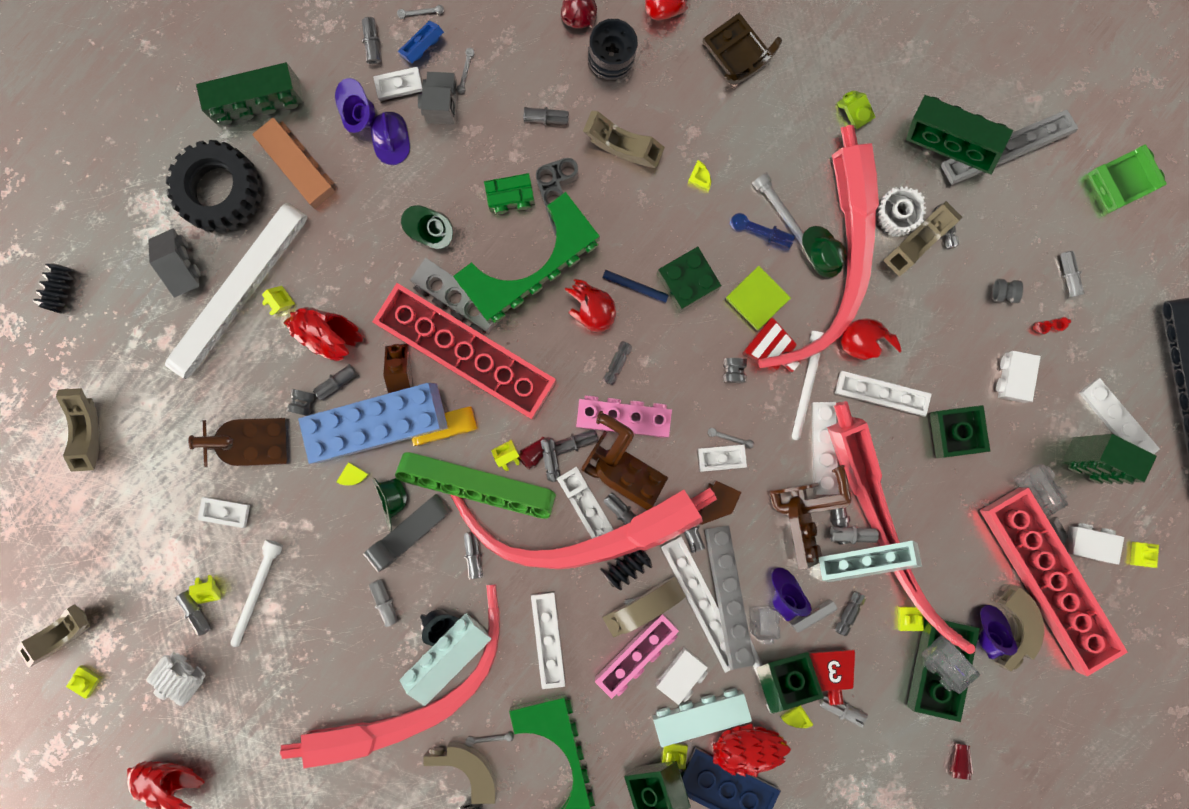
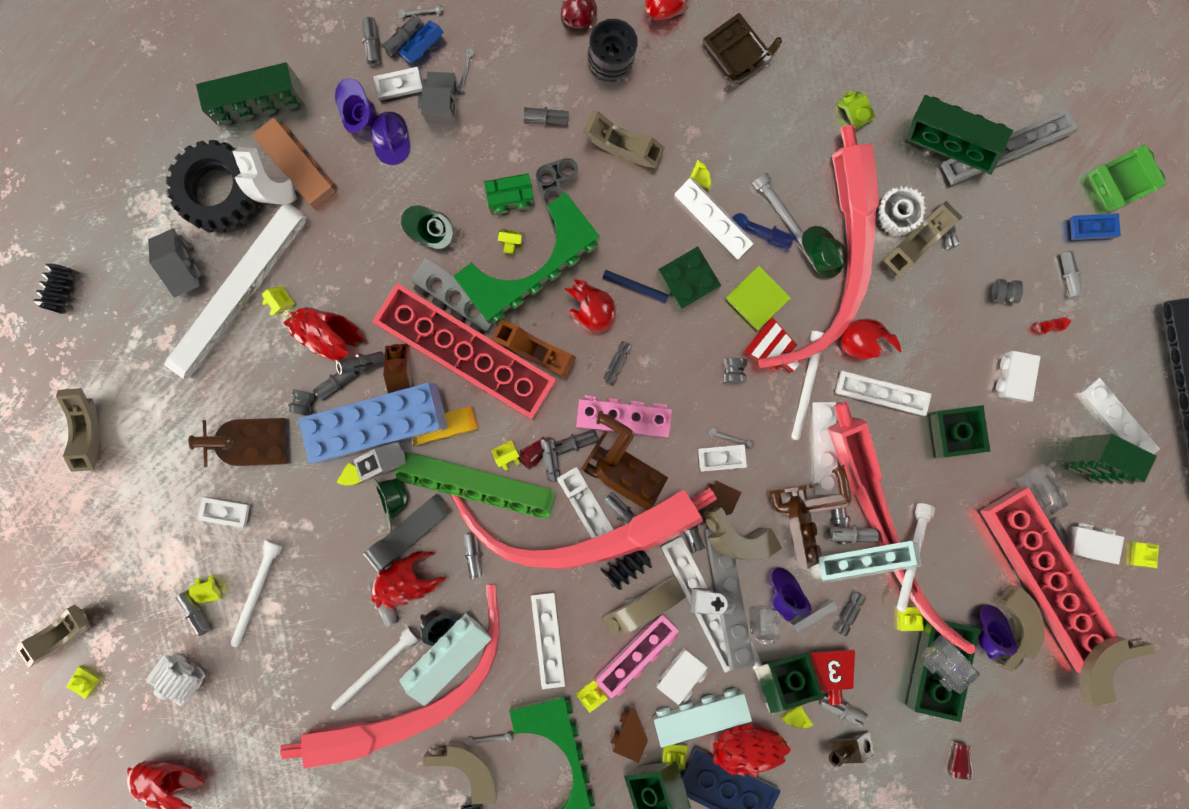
(257, 184): none -> white arch
(360, 363): none -> dark grey pin
(379, 461): none -> light grey brick
(399, 584): none -> red head
(402, 35): none -> dark grey pin
(408, 638): none -> white piece
(510, 238): none -> neon yellow tile
(533, 349): none -> dark orange arch
(591, 696): none -> neon yellow tile
(631, 737): none -> reddish brown slope
(709, 602): none -> light grey piece
(714, 218): none -> white plate
(756, 546): none -> dark tan arch
(850, 750): none -> dark brown bracket
(924, 514): none -> white piece
(1095, 226): none -> blue plate
(1101, 663): none -> dark tan arch

